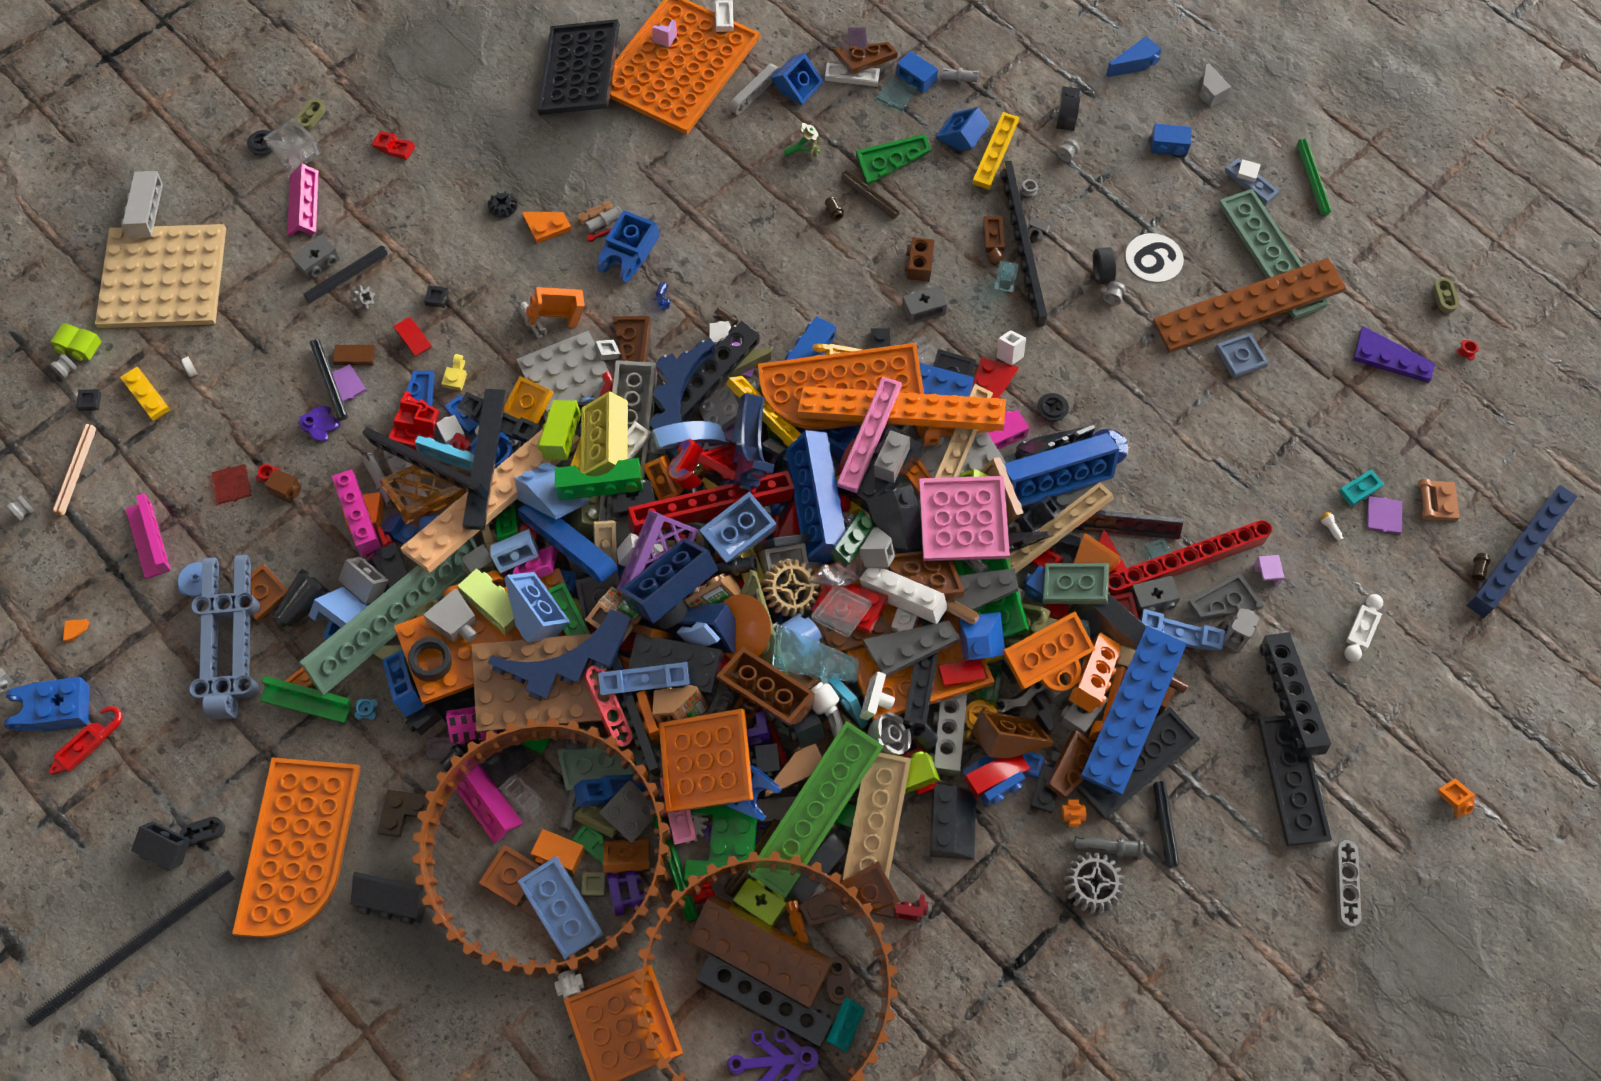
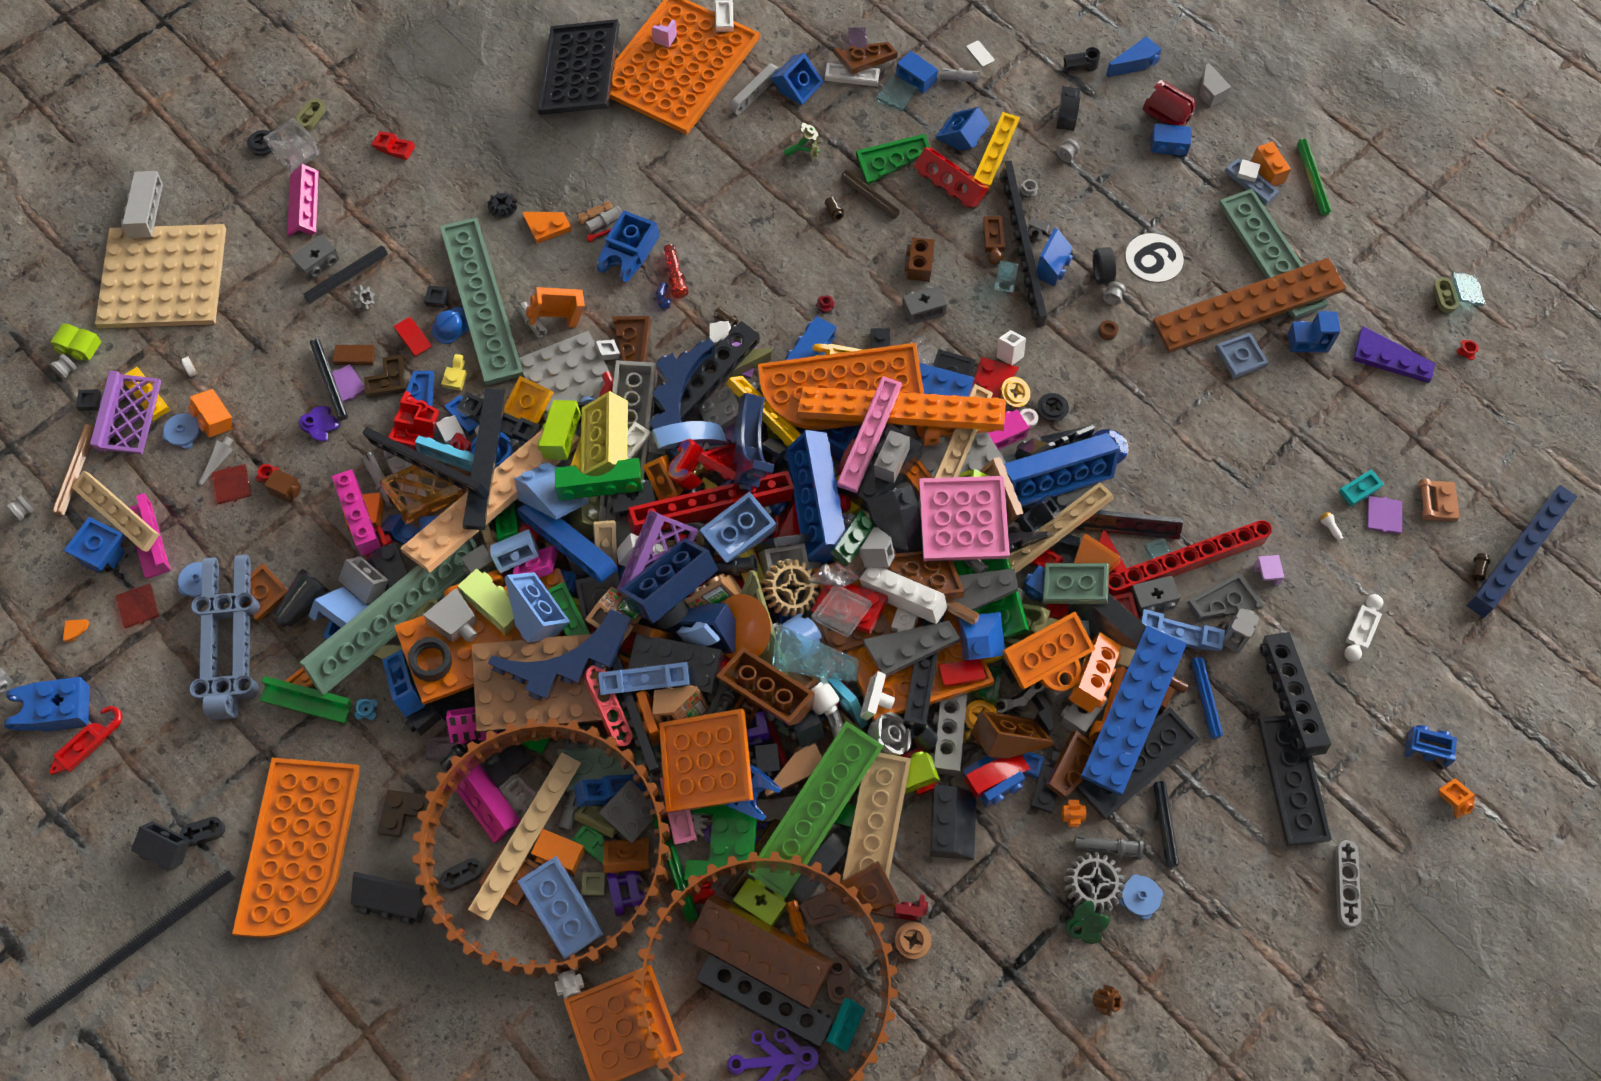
(96, 545): none -> blue panel
(108, 413): none -> medium lavender fence
(115, 511): none -> tan plate
(137, 605): none -> clear red piece
(181, 430): none -> medium blue piece
(210, 413): none -> orange brick
(219, 453): none -> light grey piece
(390, 382): none -> dark brown plate
(450, 325): none -> blue piece
(464, 879): none -> black beam
(481, 301): none -> sand green plate
(524, 837): none -> tan plate
(676, 277): none -> clear red pin
(825, 308): none -> dark red plate
(923, 937): none -> medium nougat gear
(975, 188): none -> red brick
(980, 53): none -> white sticker
(1020, 388): none -> yellow gear
(1030, 417): none -> white tile
(1054, 258): none -> blue slope
(1086, 60): none -> black piece
(1090, 923): none -> dark green plate
(1107, 1000): none -> reddish brown gear
(1108, 330): none -> reddish brown tile
(1141, 896): none -> medium blue piece
(1169, 105): none -> dark red cylinder
(1207, 698): none -> blue axle
(1272, 164): none -> orange brick
(1315, 335): none -> blue brick
(1430, 751): none -> blue window
(1468, 288): none -> clear light blue piece

